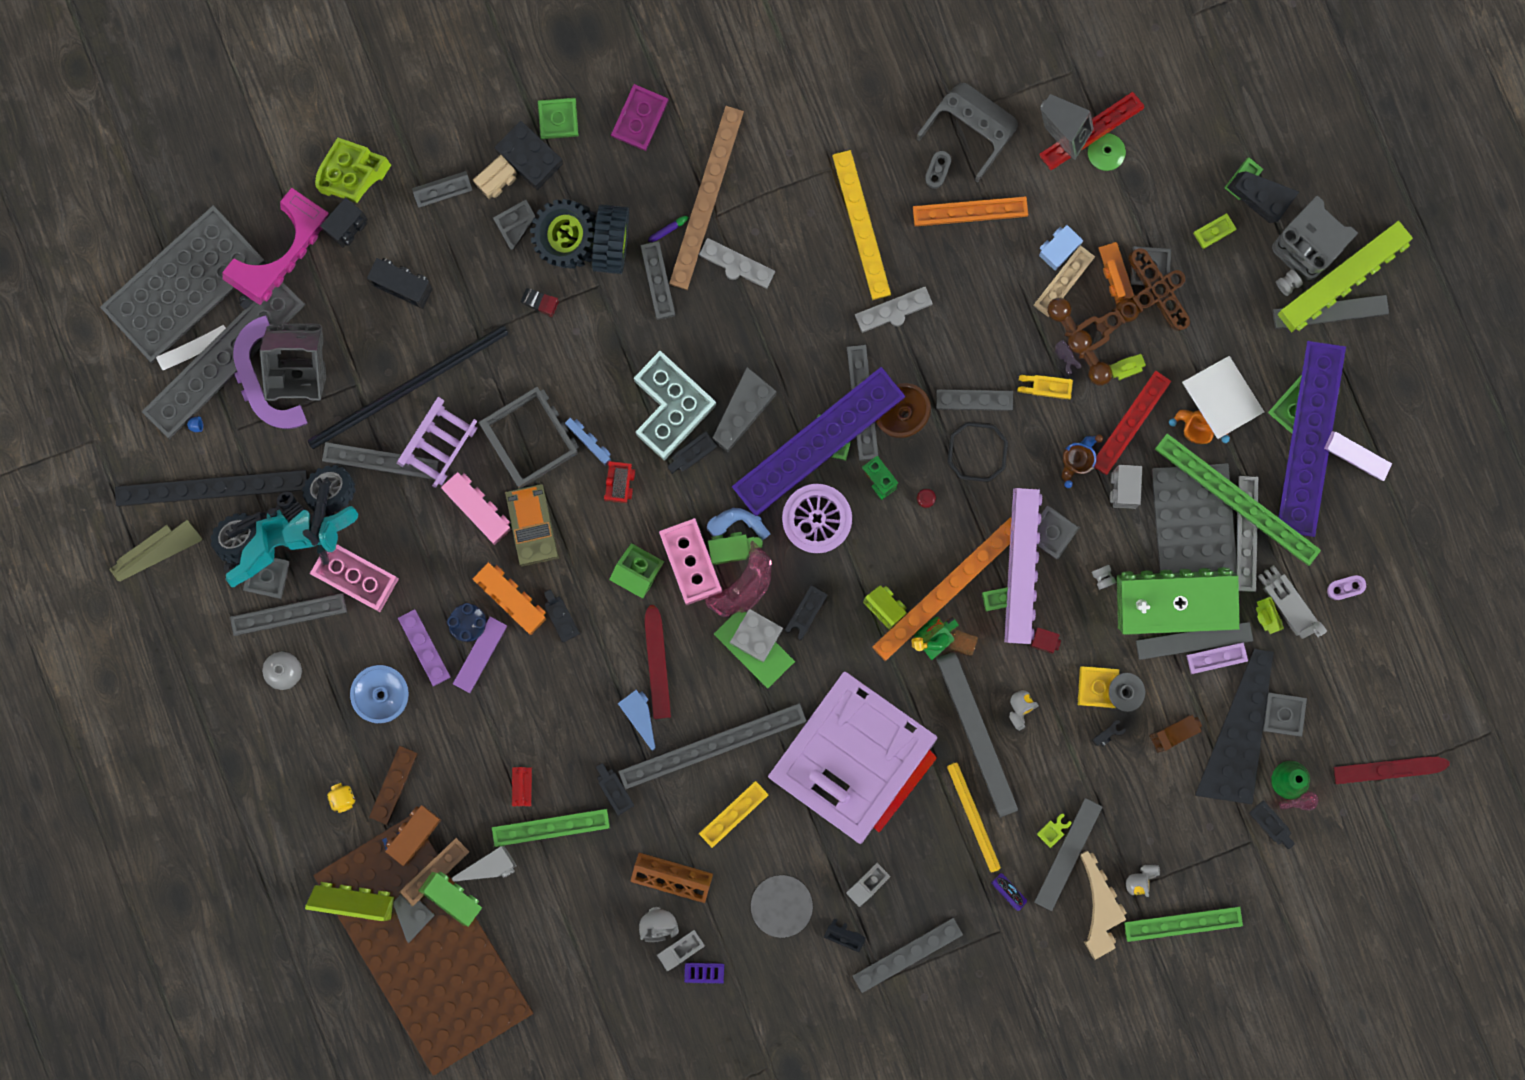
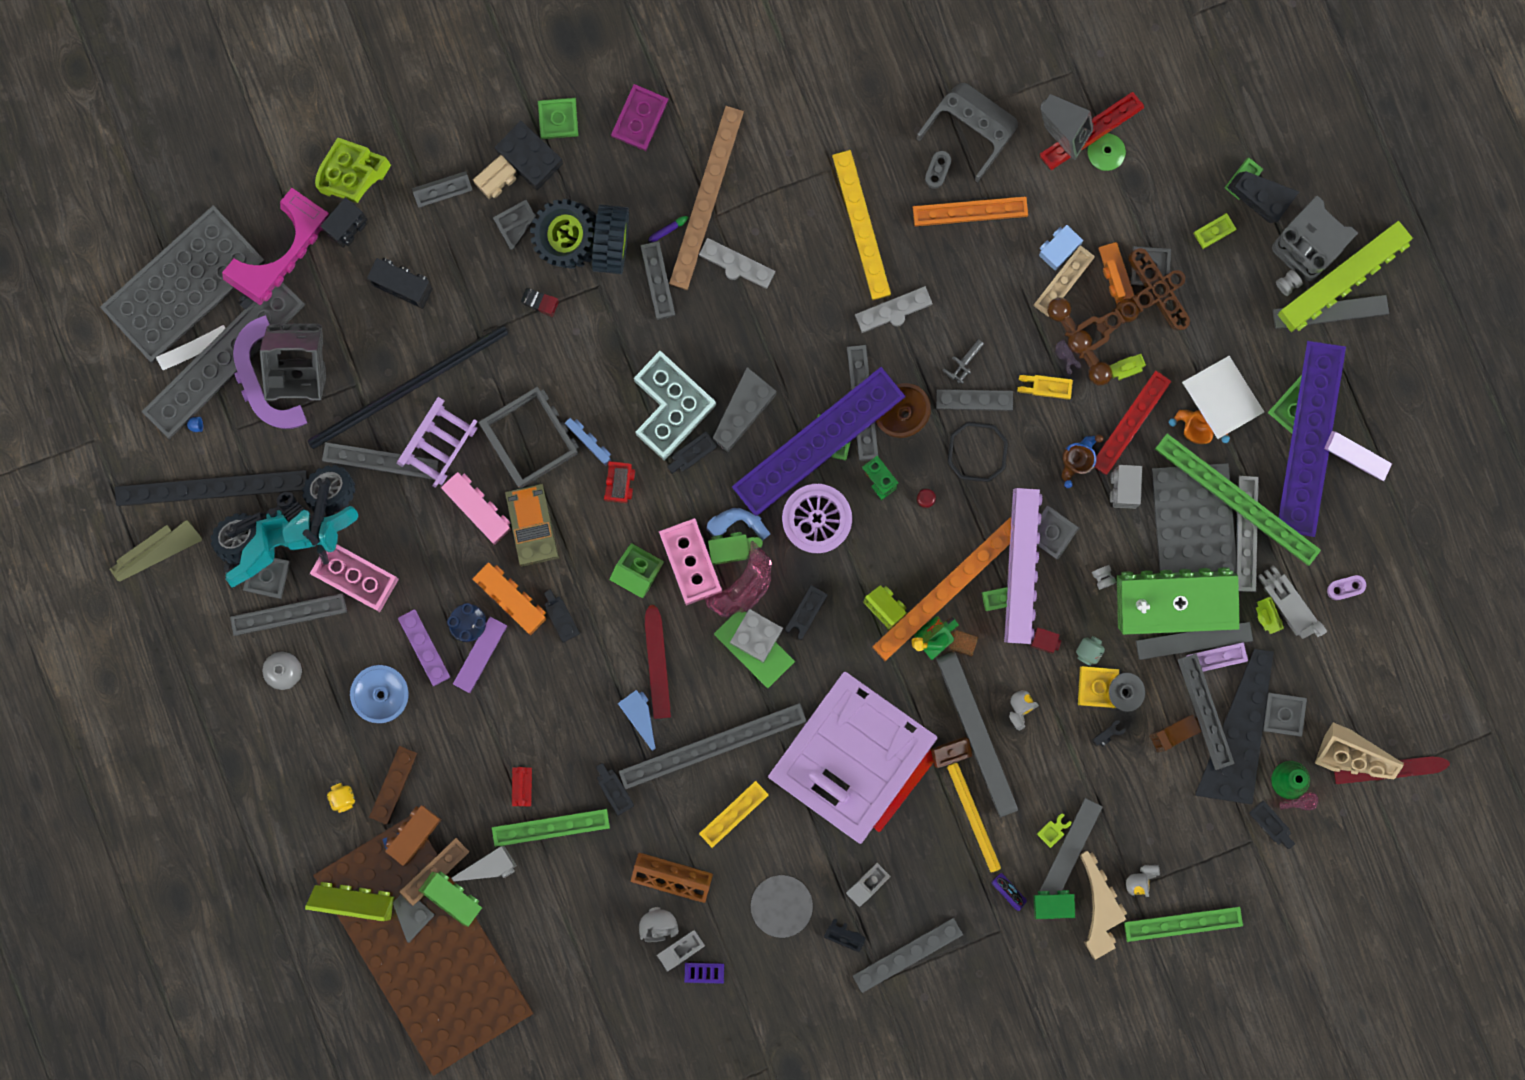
(951, 752): none -> reddish brown plate
(966, 359): none -> dark grey piece
(1054, 906): none -> green brick
(1090, 650): none -> sand green head
(1206, 711): none -> dark grey plate
(1350, 752): none -> tan wedge

